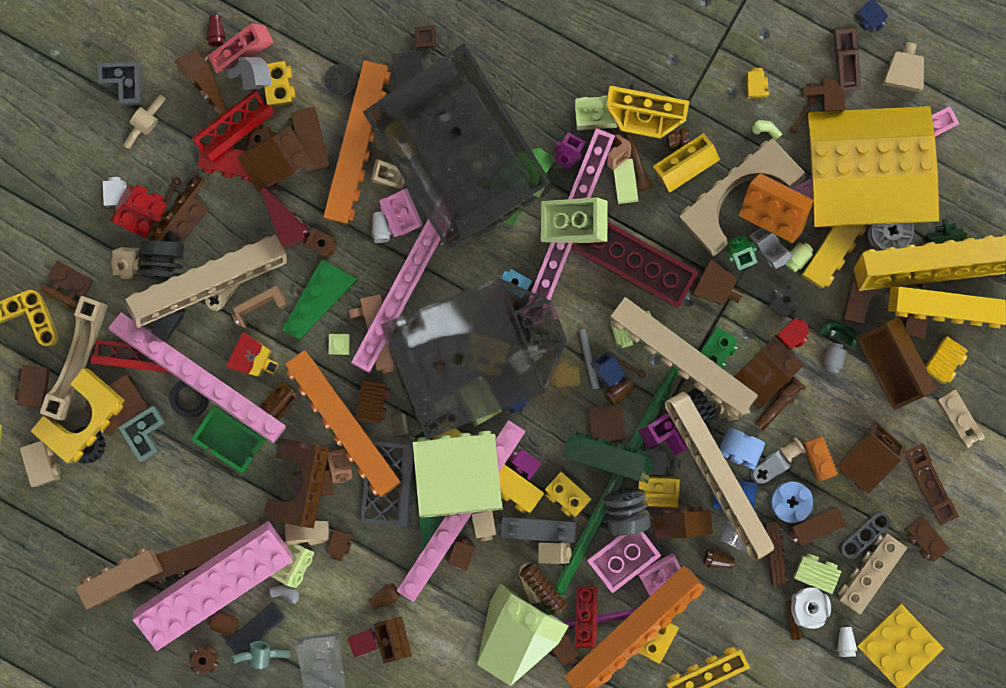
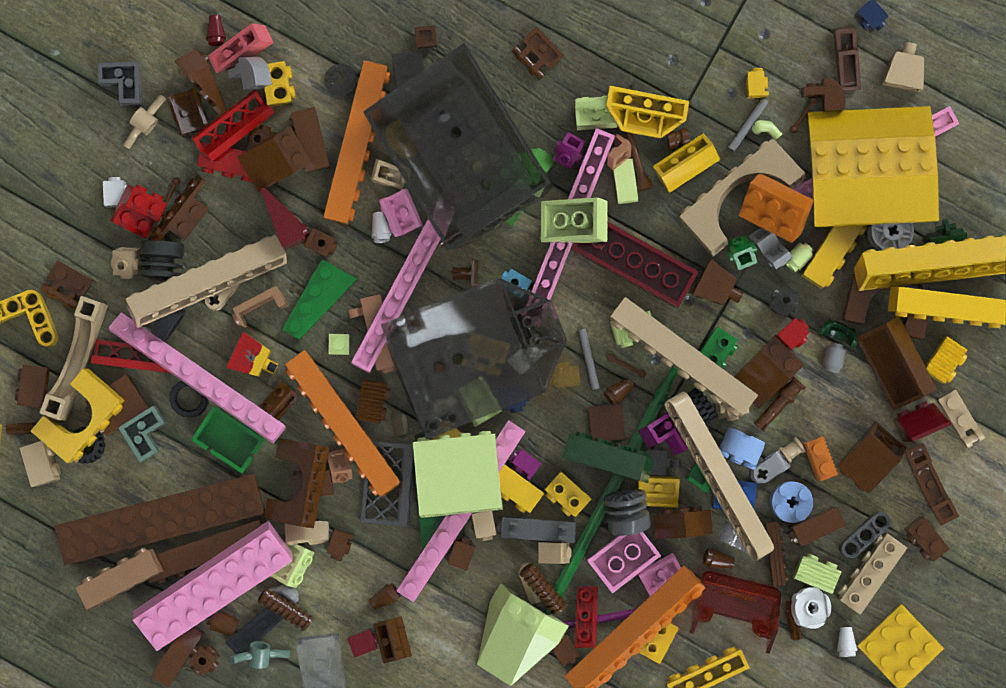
(20, 428): none -> reddish brown axle
(160, 519): none -> reddish brown brick
(177, 656): none -> reddish brown slope
(188, 111): none -> reddish brown bracket
(285, 609): none -> reddish brown piece
(467, 273): none -> reddish brown bracket
(542, 48): none -> reddish brown plate
(608, 369): dark blue brick -> none
(698, 479): none -> green panel
(740, 601): none -> clear red windscreen
(748, 124): none -> light grey bar
(920, 422): none -> dark red slope

